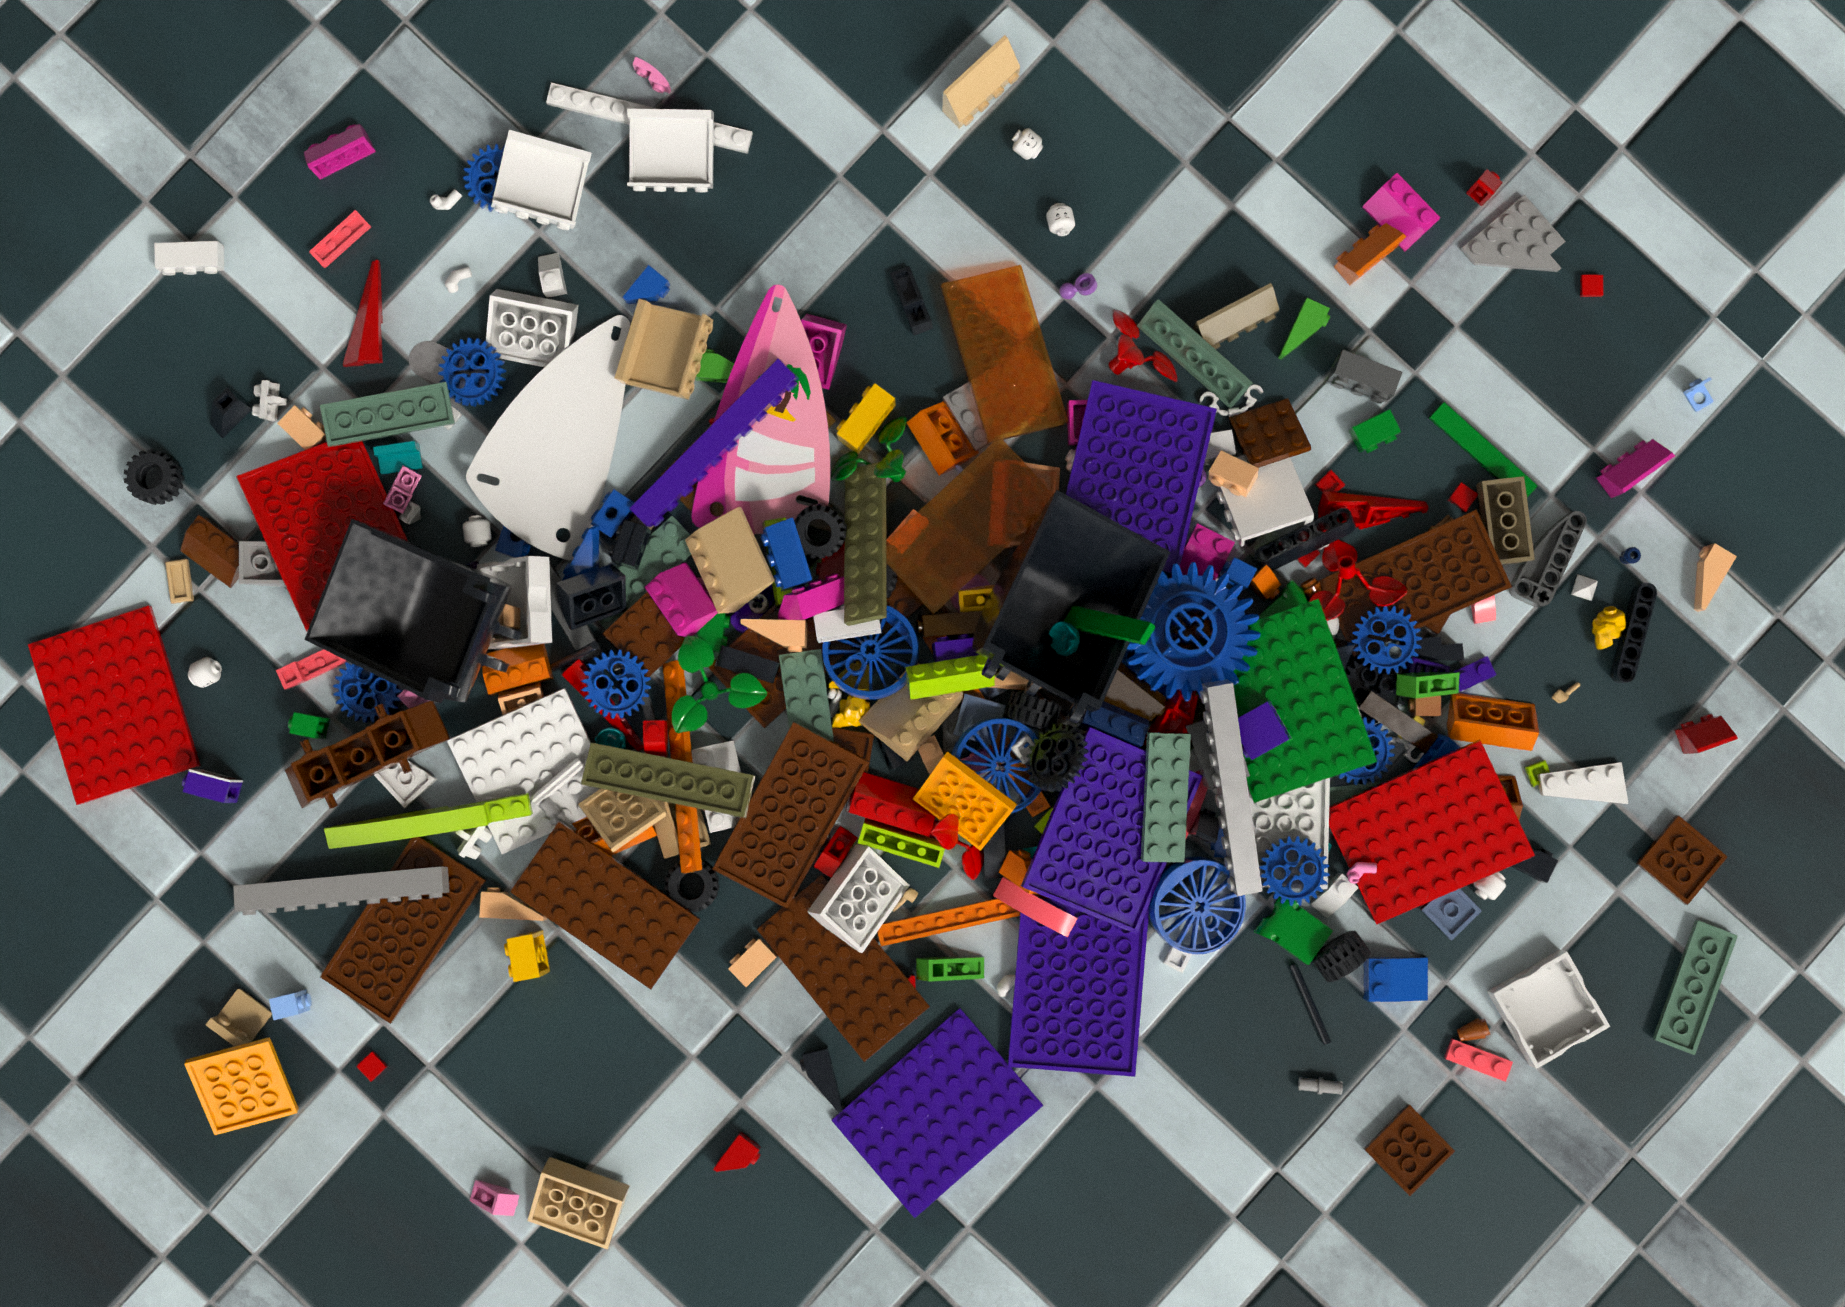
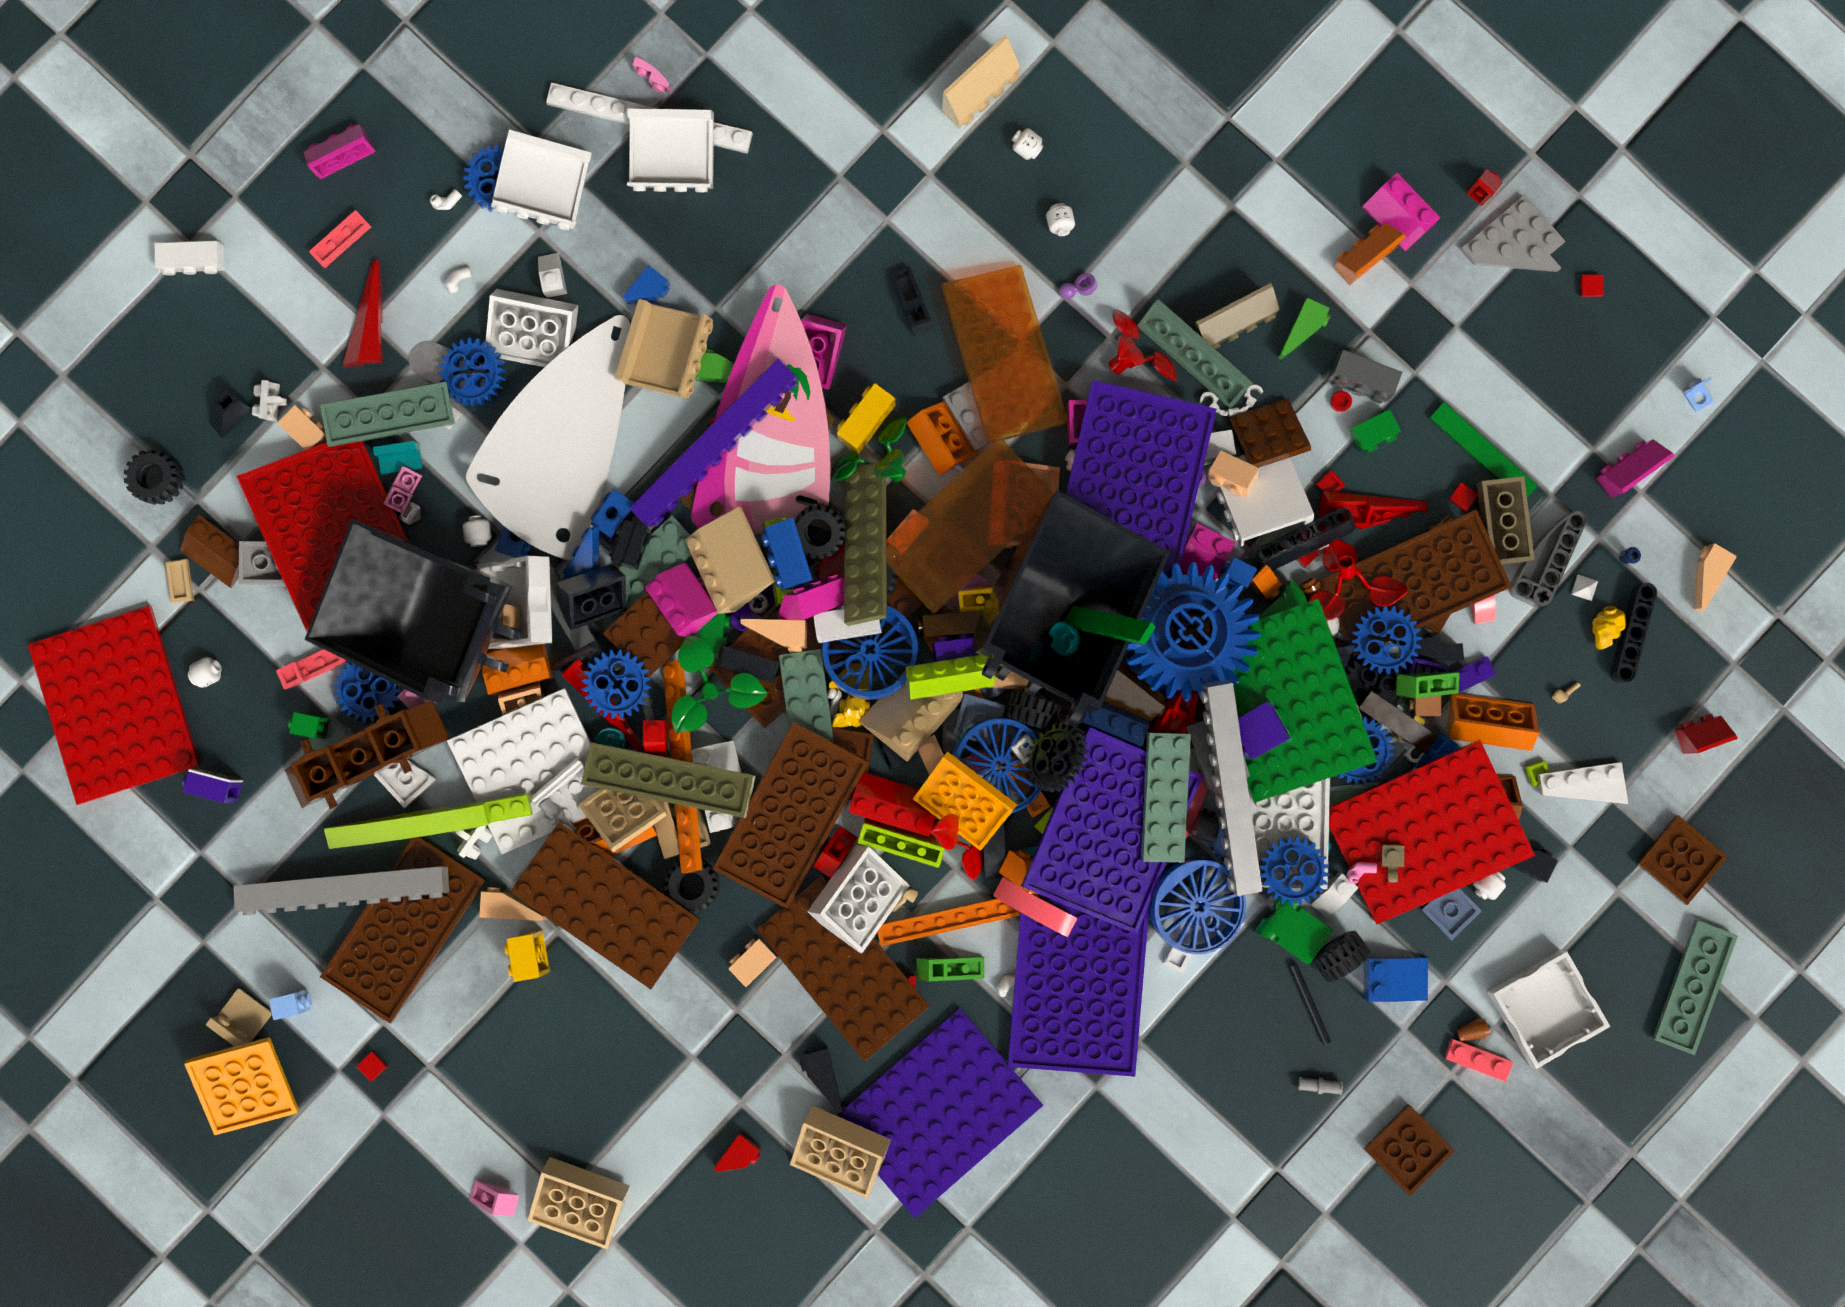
(839, 1151): none -> tan slope
(1341, 401): none -> red tile
(1392, 858): none -> dark tan plate

